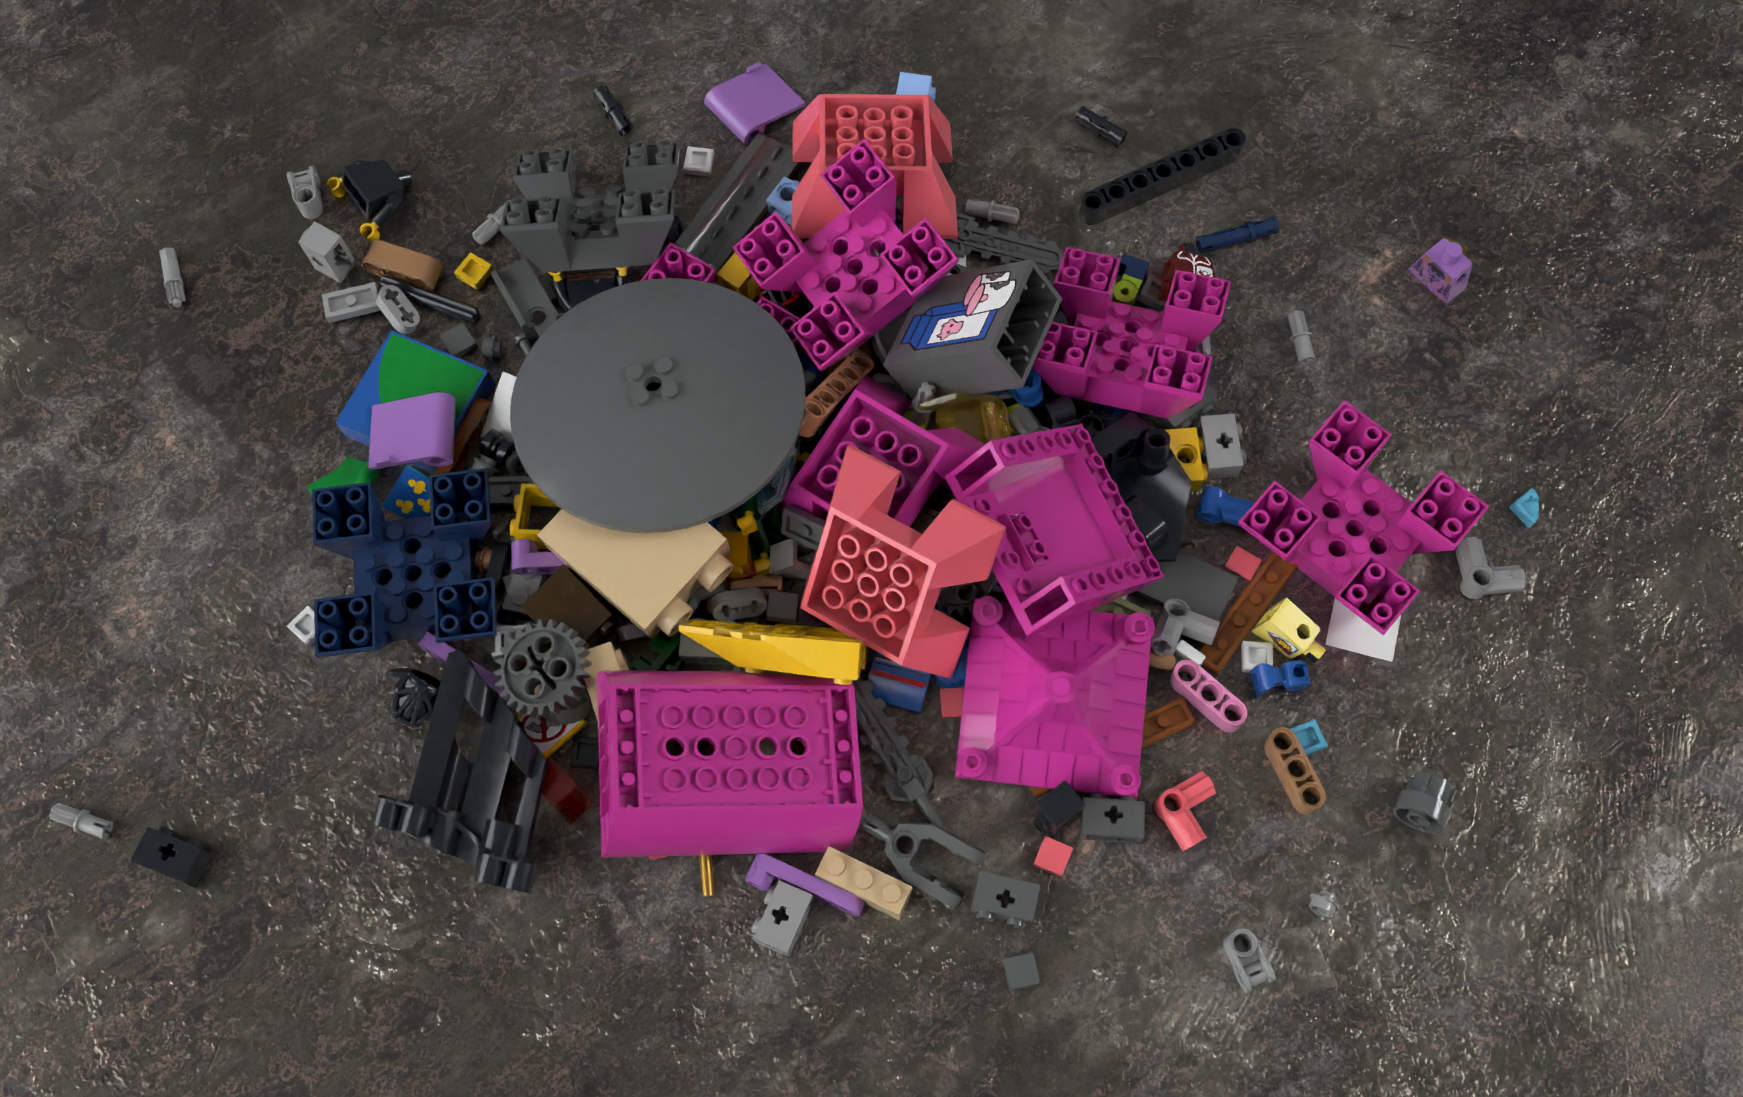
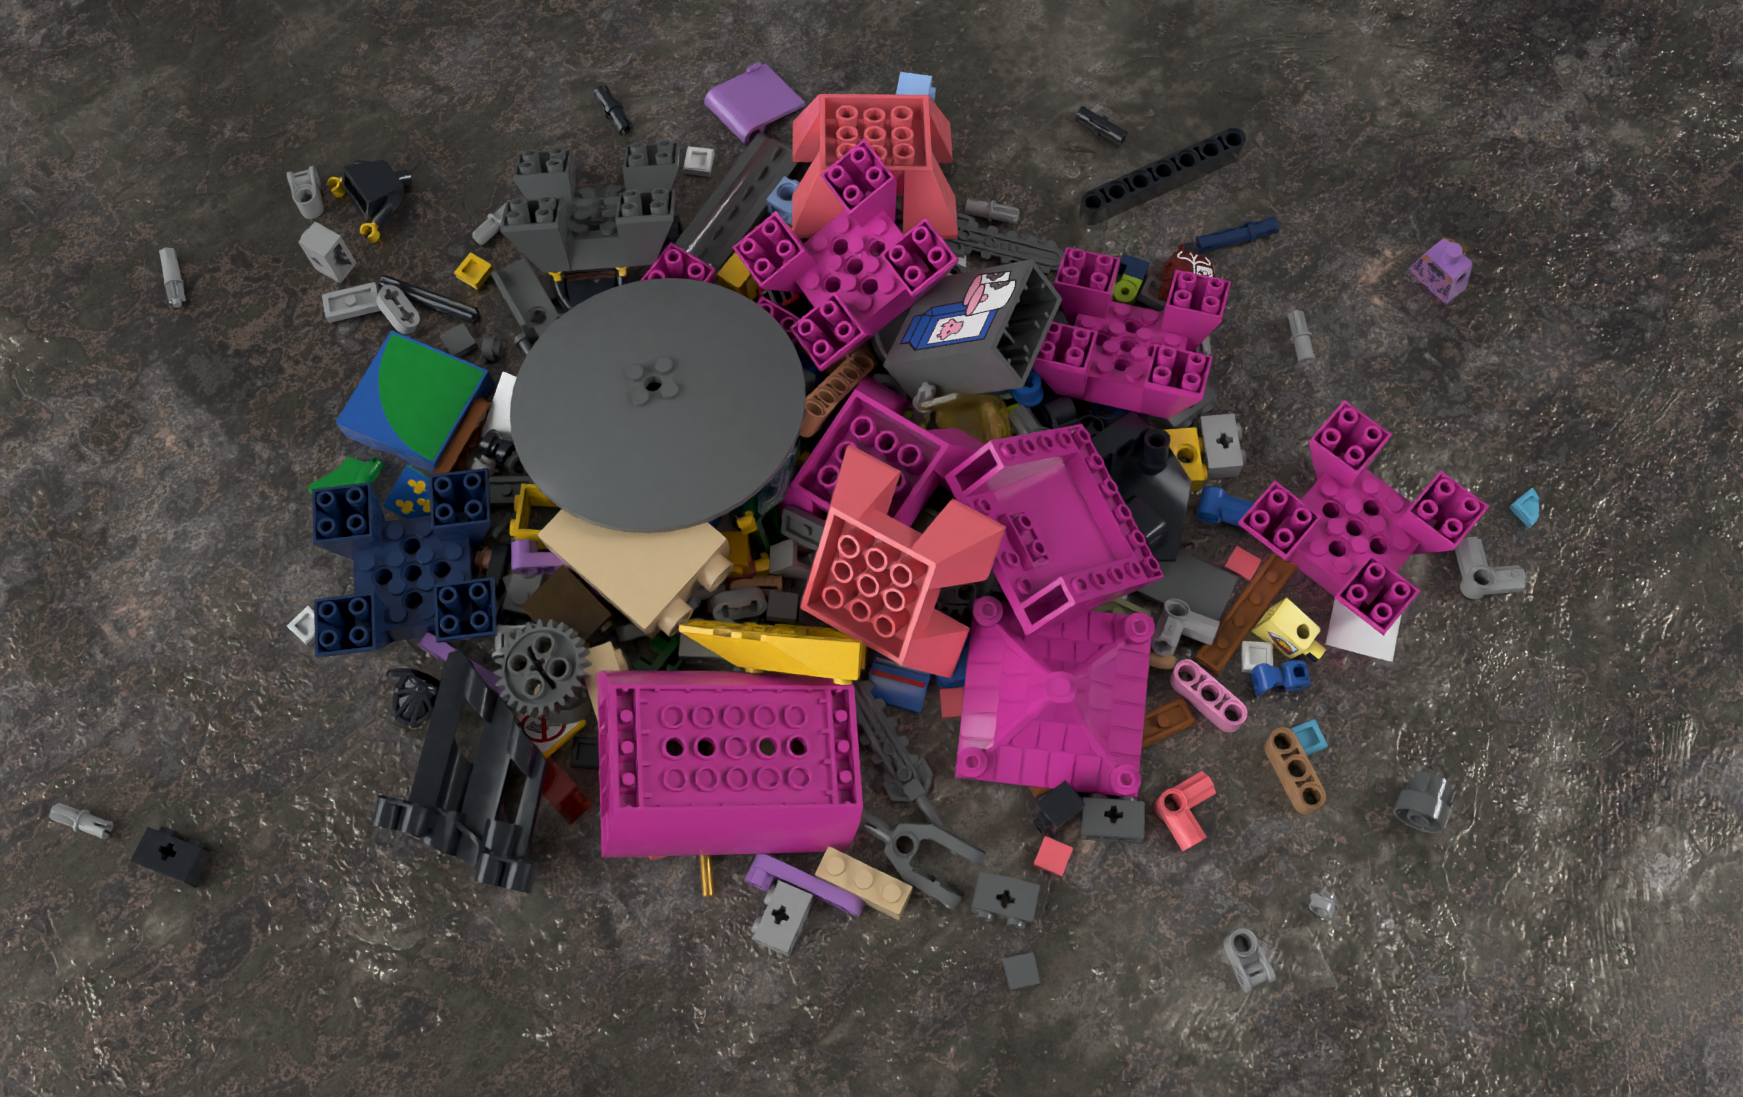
(403, 264): medium nougat beam -> none
(413, 431): medium lavender door -> none
(1186, 651): white tile -> none

